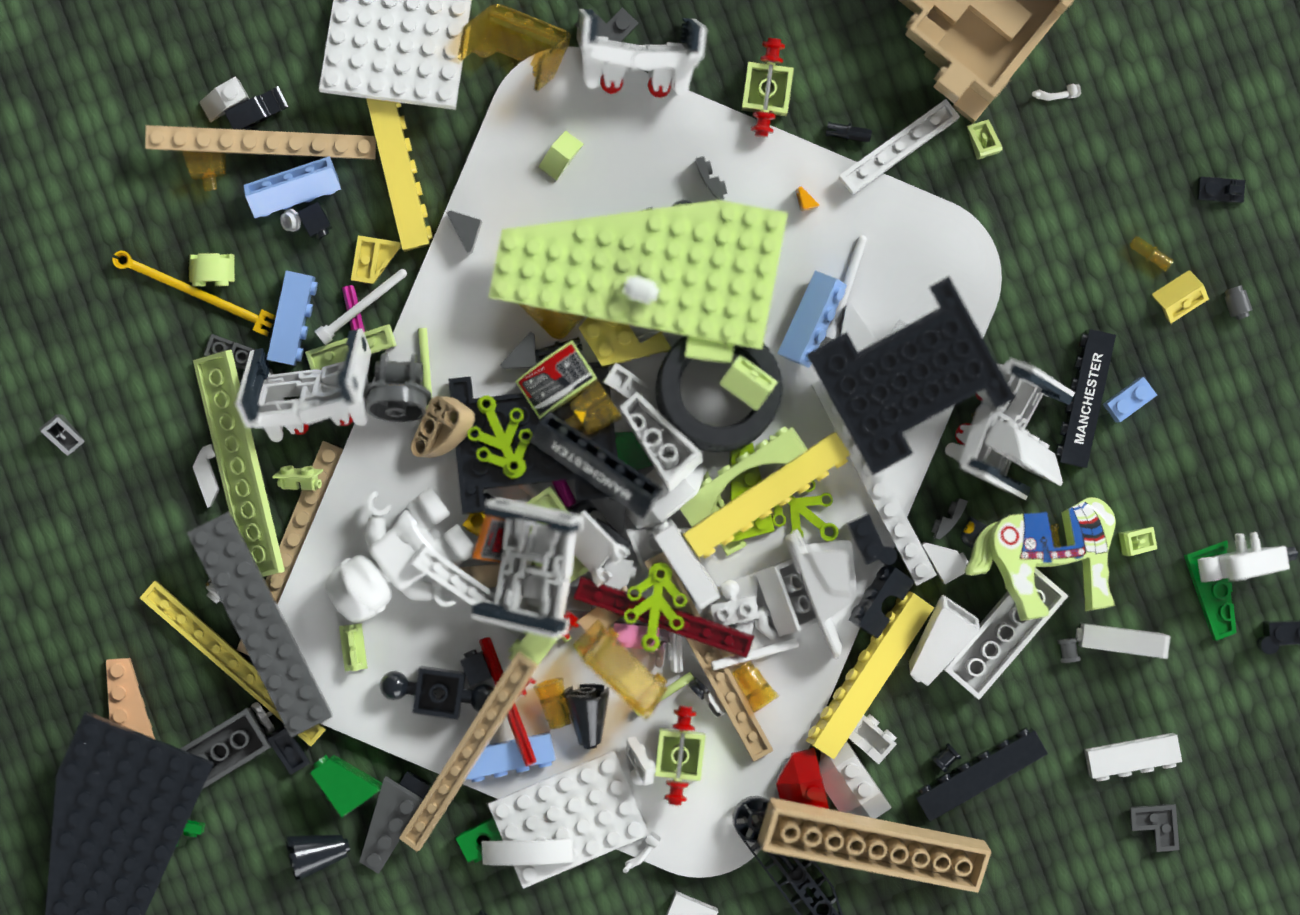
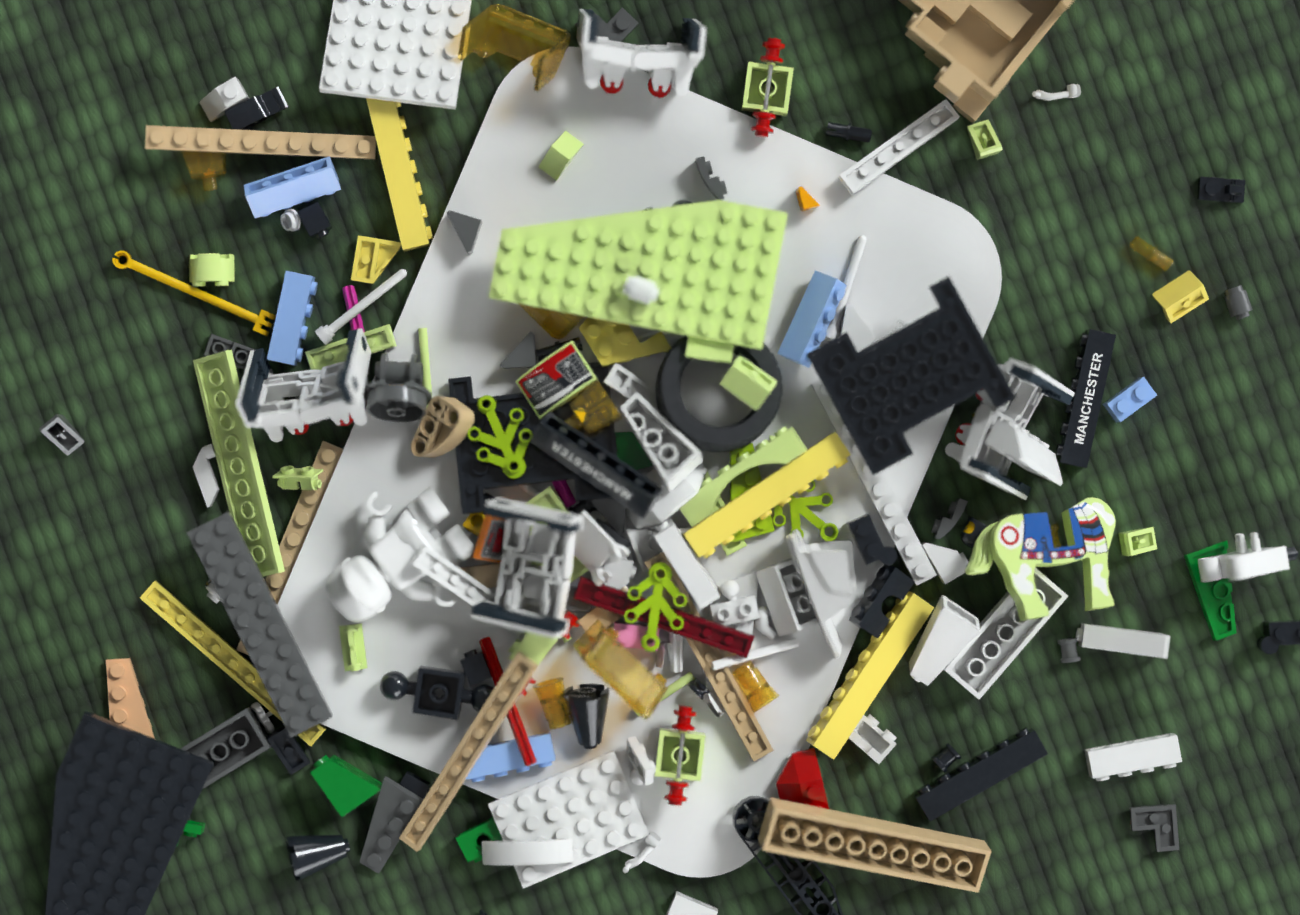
(851, 784): white wedge -> none

